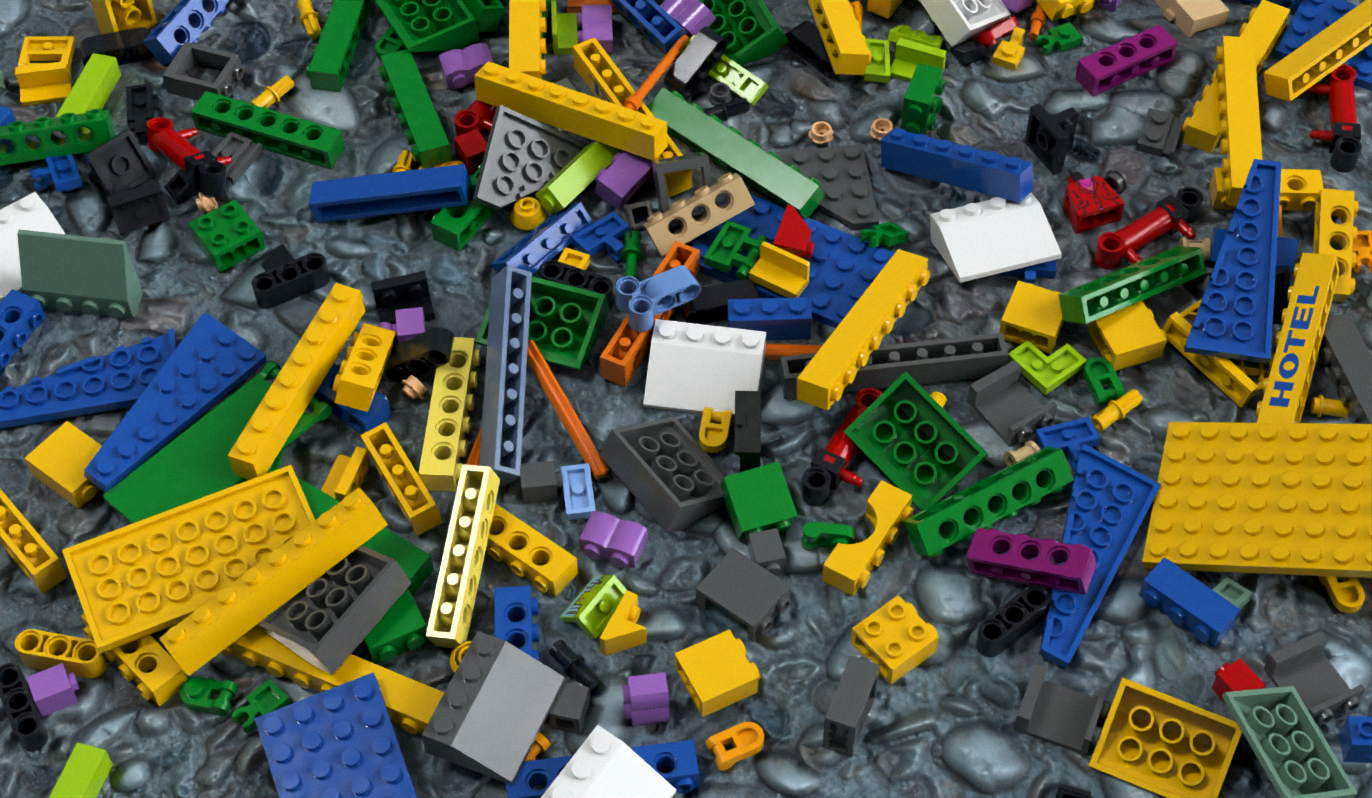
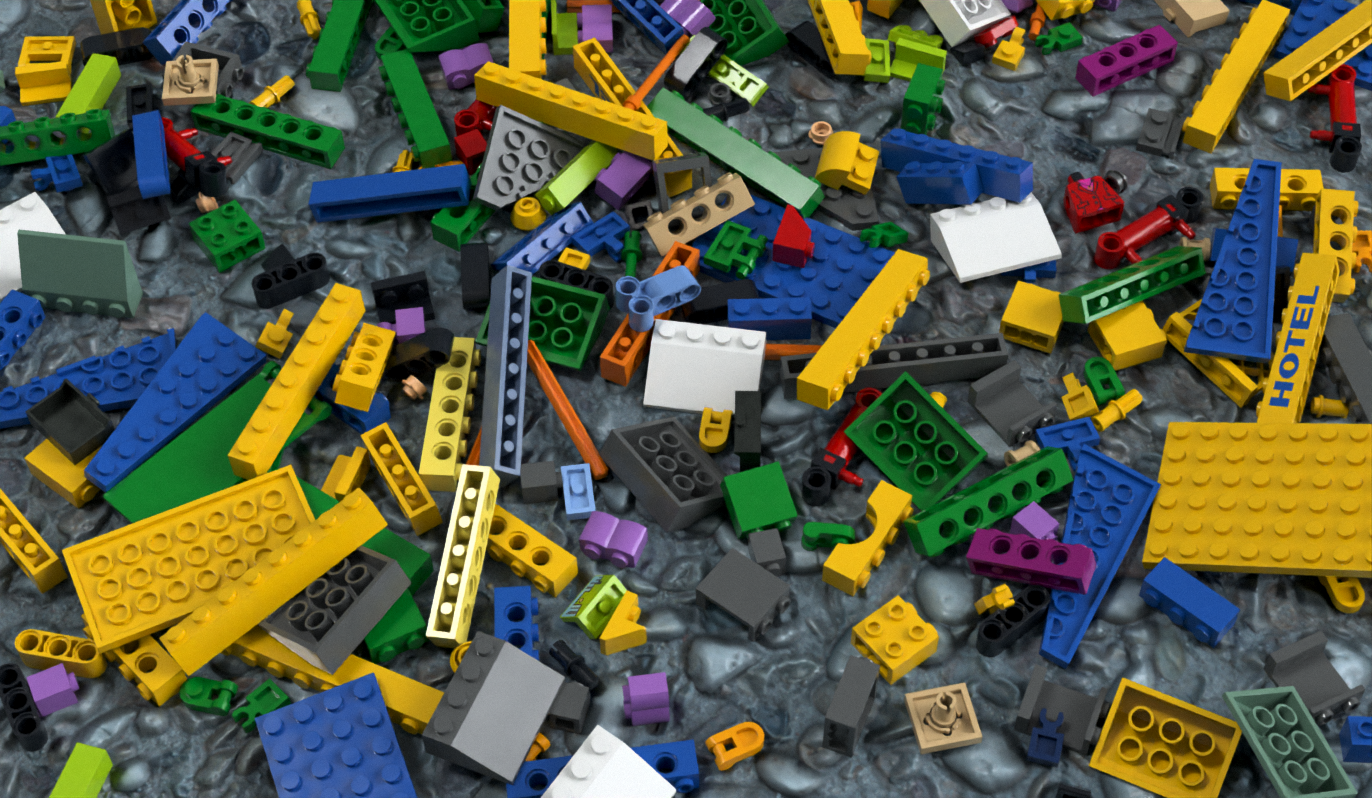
(71, 422): none -> pearl dark grey container
(150, 154): none -> blue beam
(190, 76): none -> tan plate
(275, 337): none -> yellow plate
(475, 275): none -> black beam
(717, 672): yellow brick -> none
(780, 271): yellow panel -> none
(847, 162): none -> yellow brick
(880, 128): light nougat plate -> none
(940, 183): none -> blue brick
(941, 718): none -> tan plate
(997, 599): none -> yellow plate
(1035, 523): none -> medium lavender brick
(1046, 371): lime plate -> none
(1046, 743): none -> dark blue plate
(1051, 136): black bracket -> none
(1079, 400): none -> yellow plate
(1233, 592): sand green plate -> none
(1235, 678): red brick -> none
(1238, 111): yellow brick -> none

